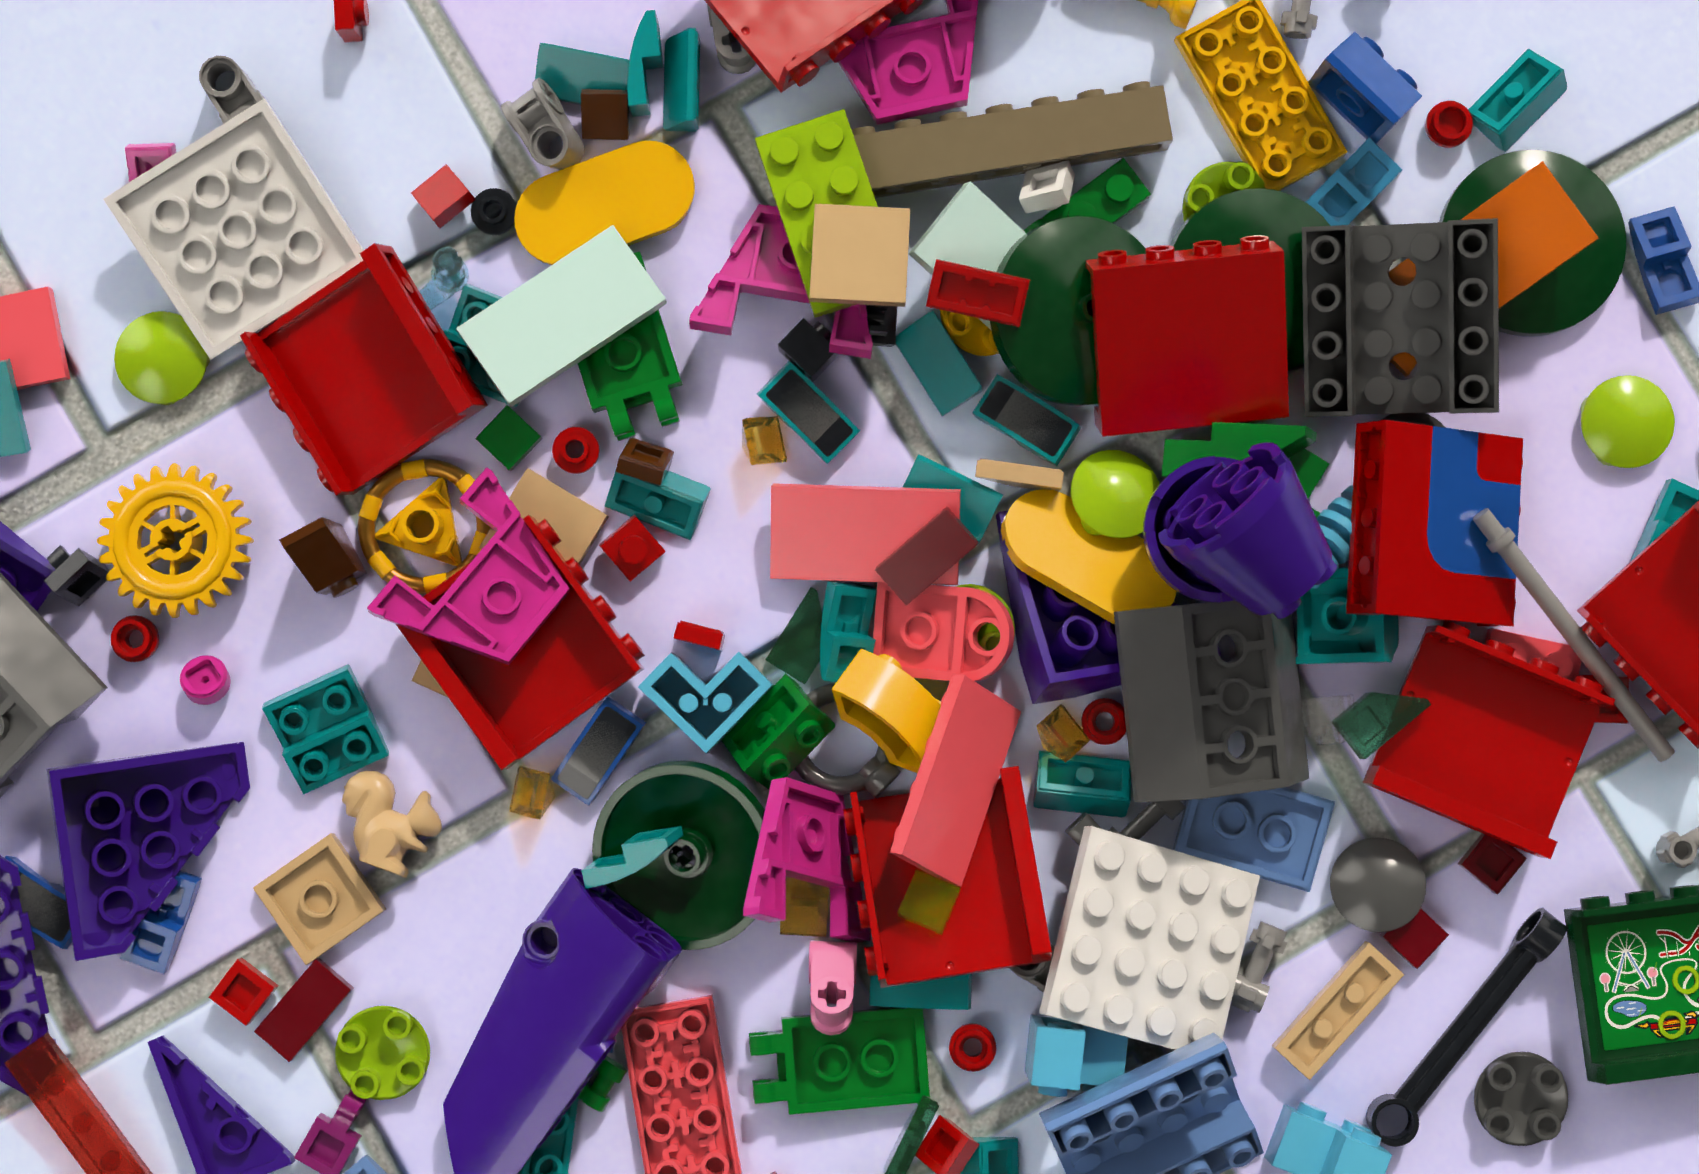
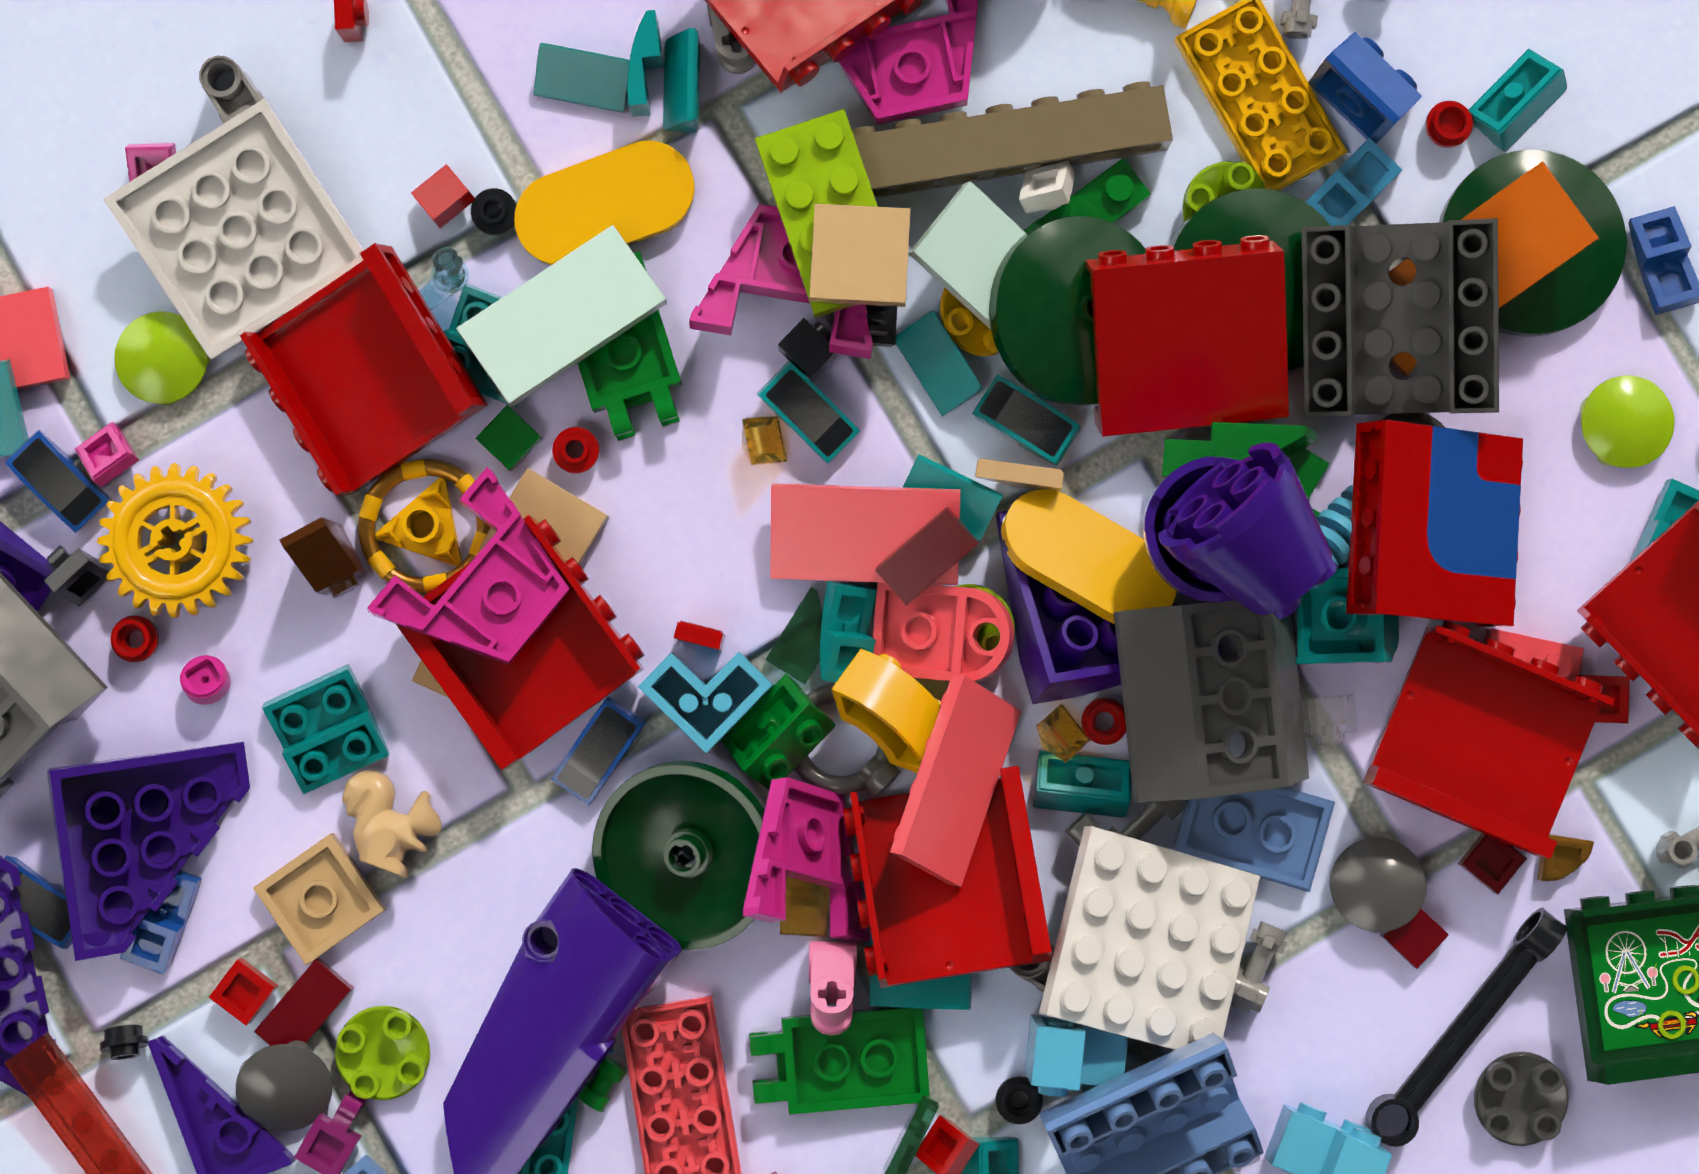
(57, 480): none -> slope
(106, 454): none -> dark pink tile
(123, 1041): none -> black plate
(284, 1086): none -> dark grey dish
(532, 793): clear yellow slope -> none
(539, 120): light grey piece -> none
(605, 114): reddish brown tile -> none
(632, 548): red plate -> none
(637, 854): teal slope -> none
(645, 461): reddish brown tile -> none
(671, 506): teal slope -> none
(929, 902): clear neon green tile -> none
(972, 1062): red plate -> none
(977, 292): red plate -> none
(1022, 1114): none -> black plate
(1112, 493): lime dish -> none
(1337, 1010): tan plate -> none
(1376, 720): clear green tile -> none
(1501, 541): light grey bar -> none
(1566, 858): none -> pearl gold tile

